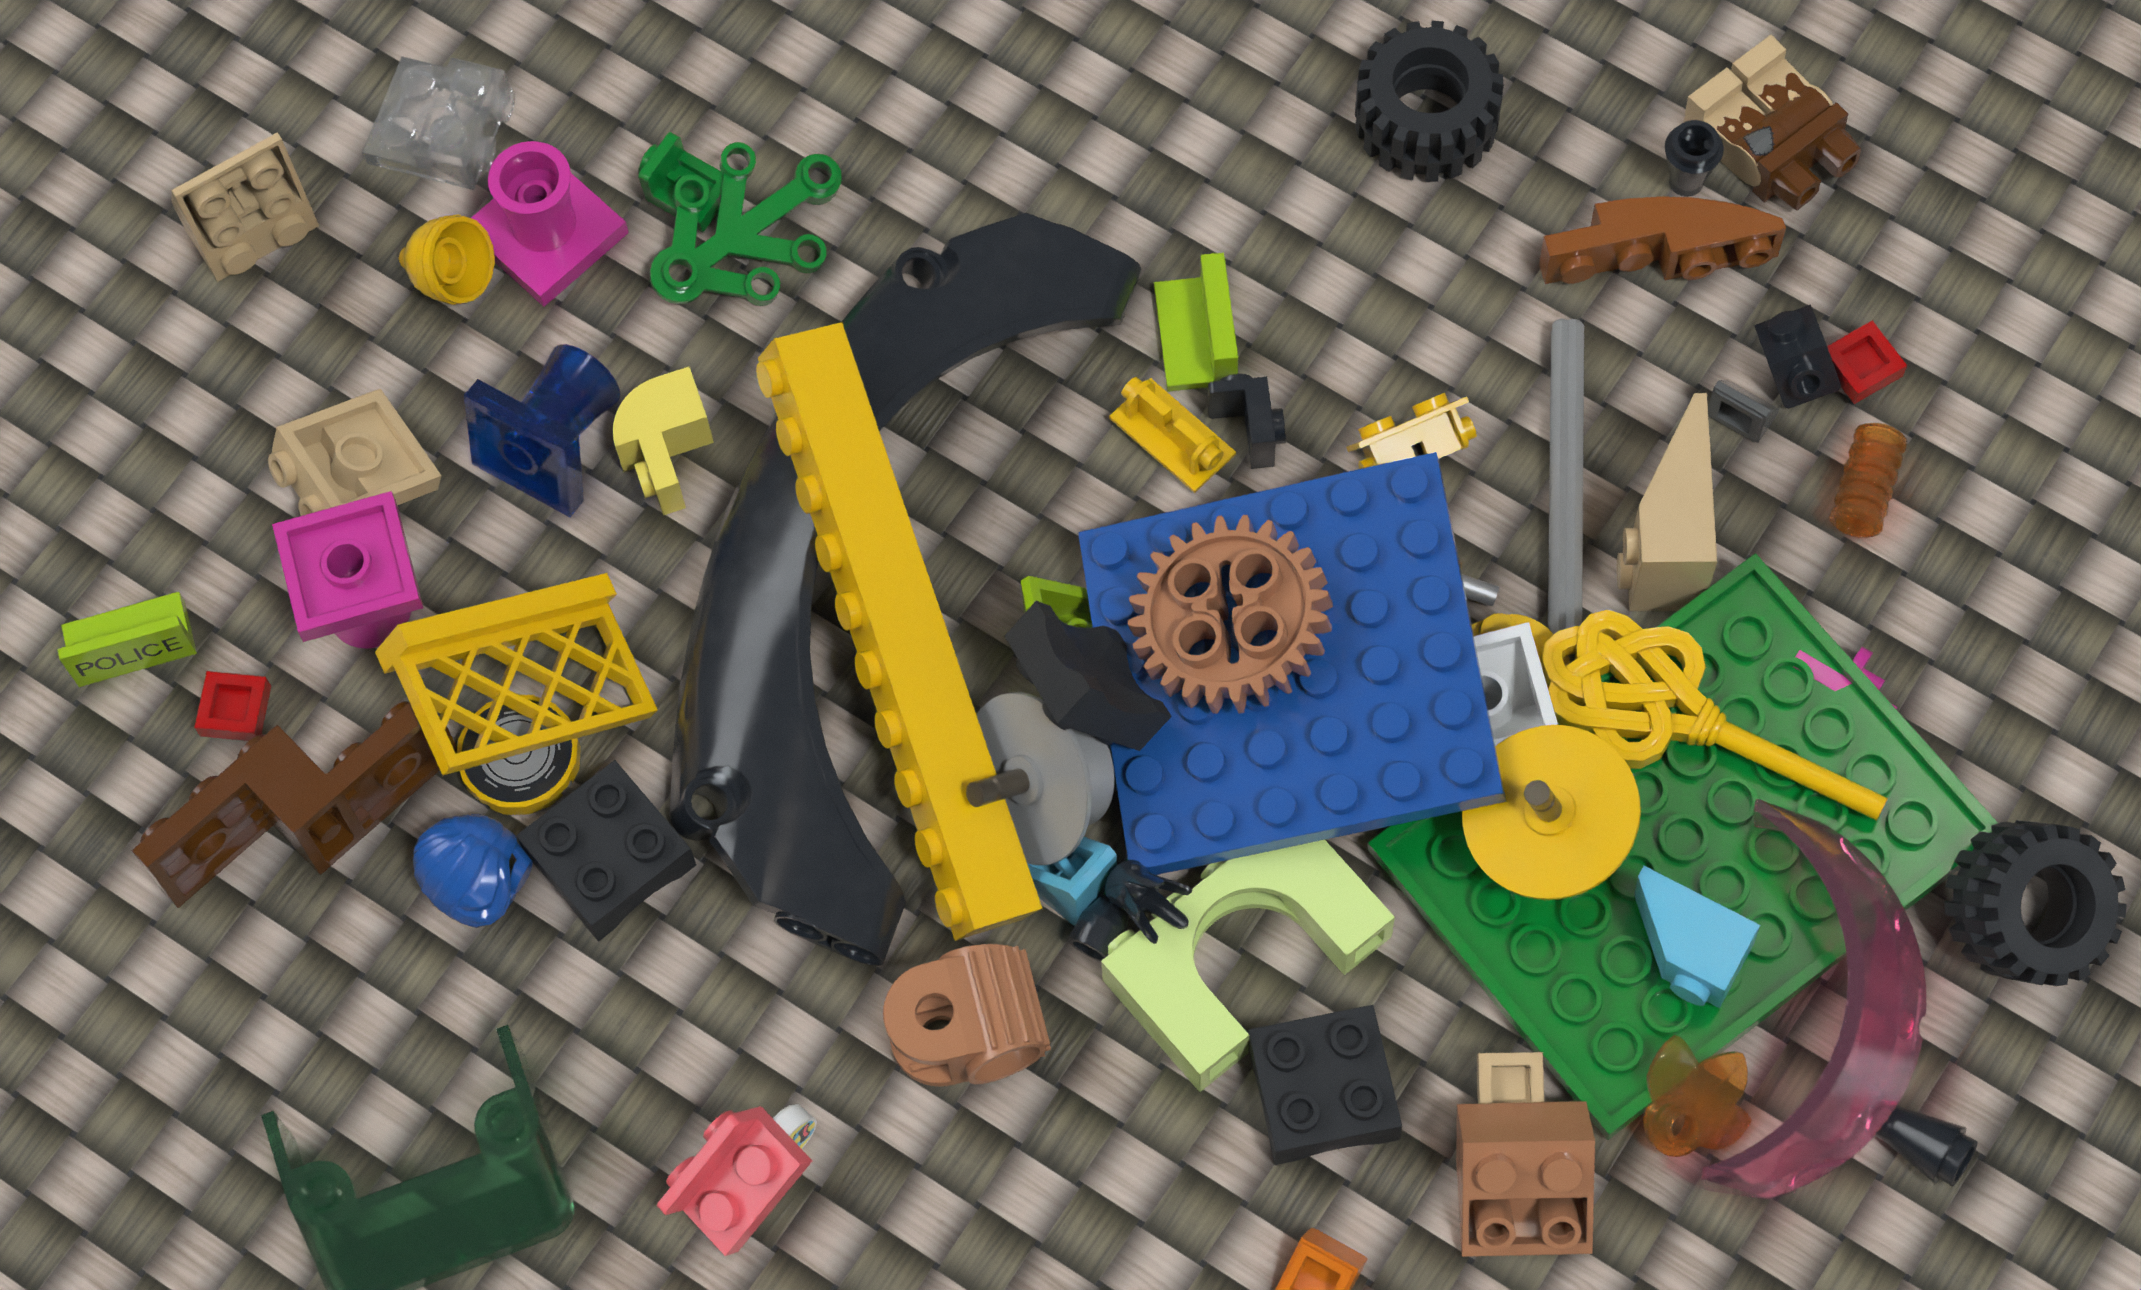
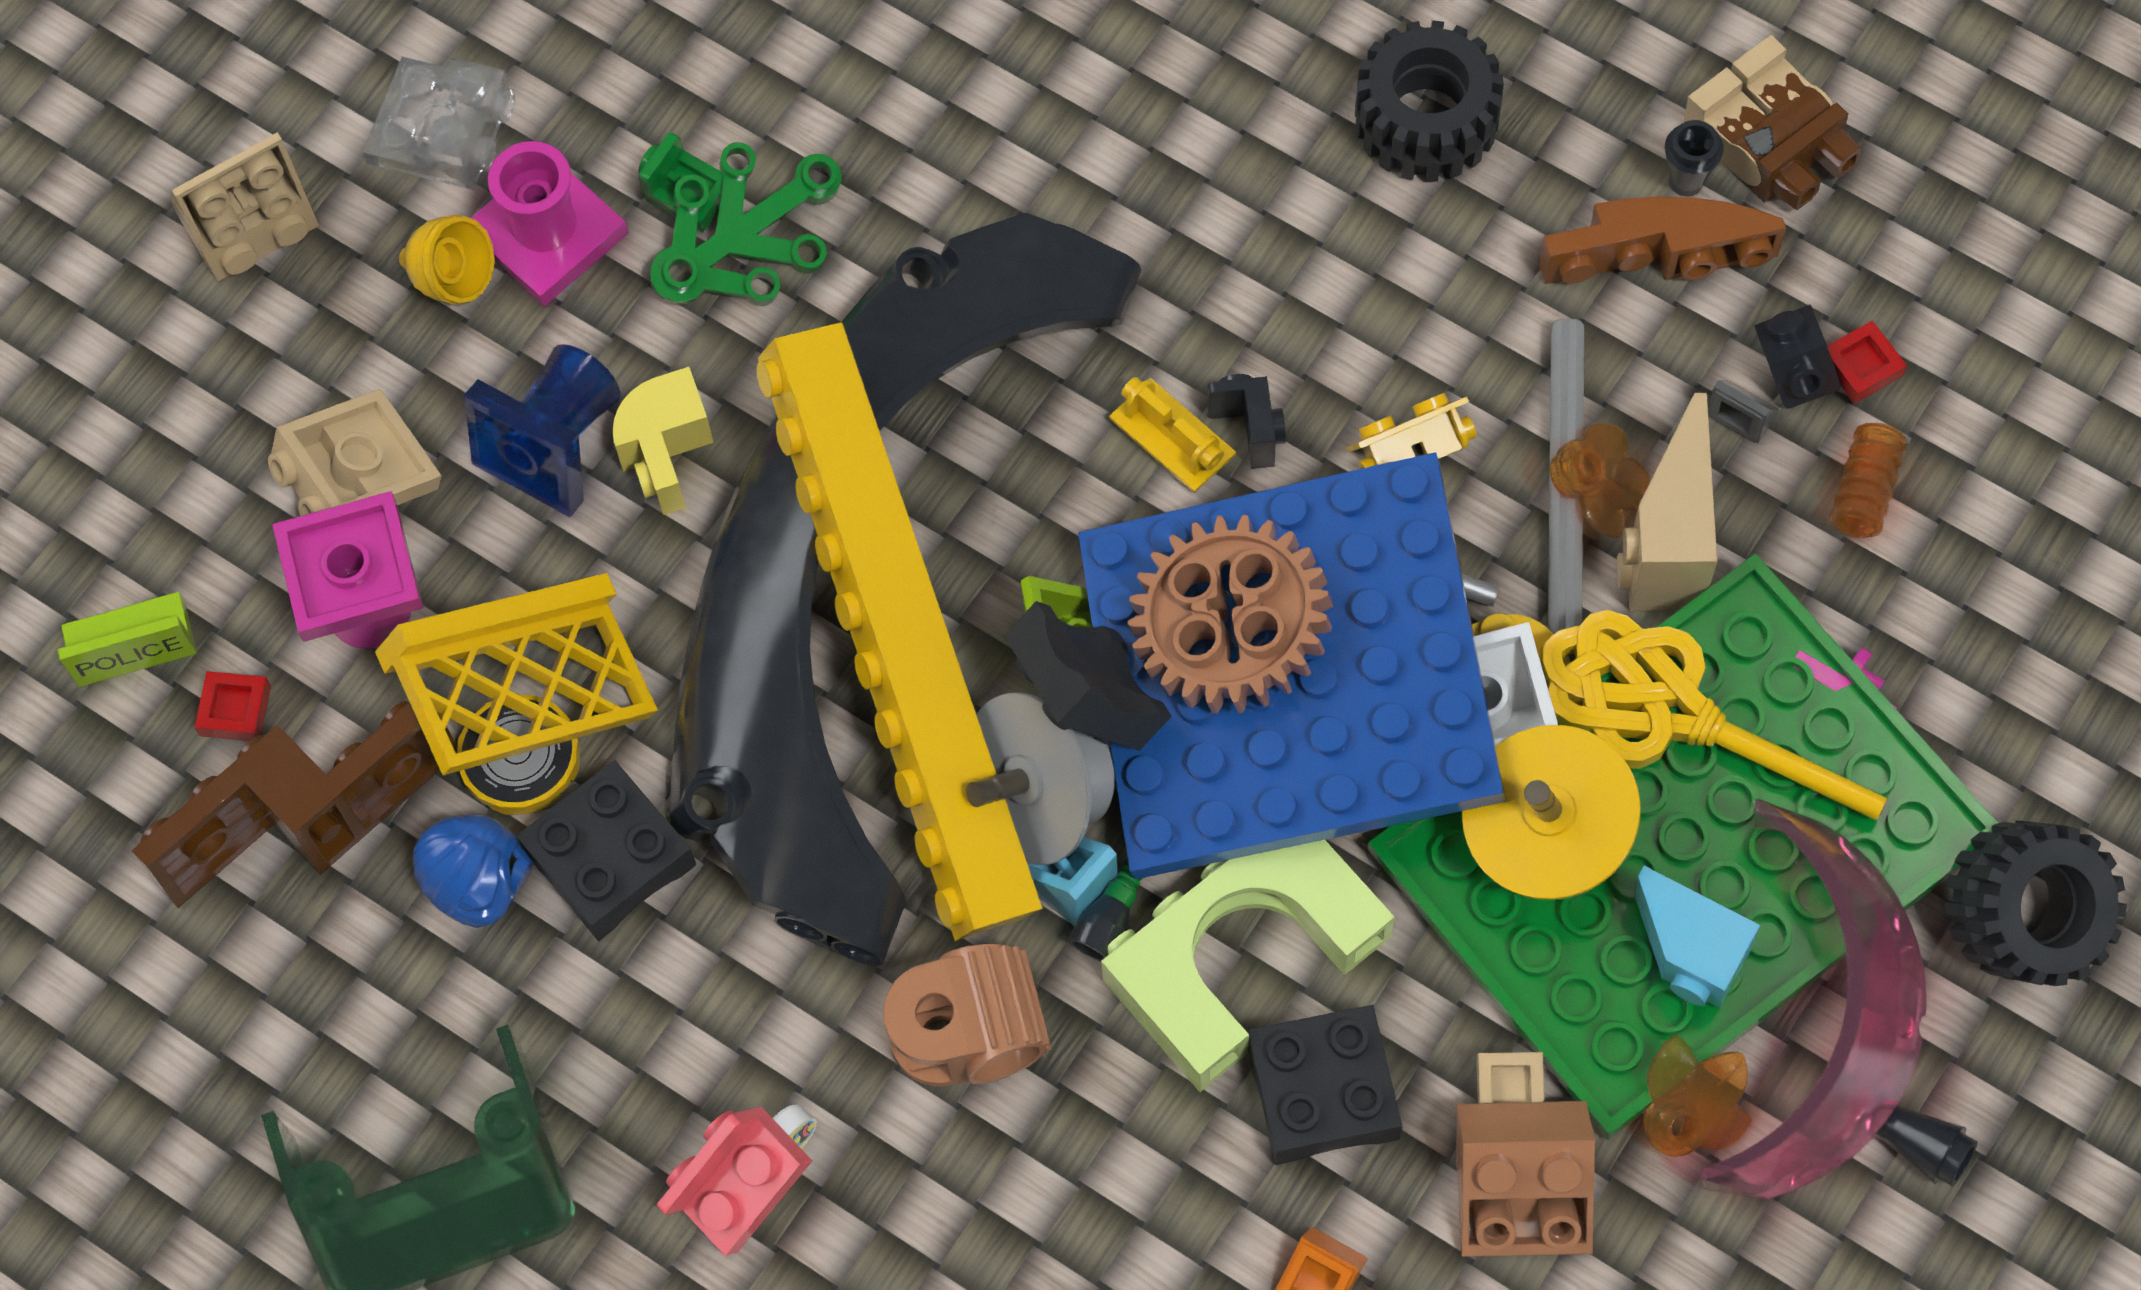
(1136, 890): black piece -> none
(1197, 327): lime panel -> none
(1600, 477): none -> clear orange plate

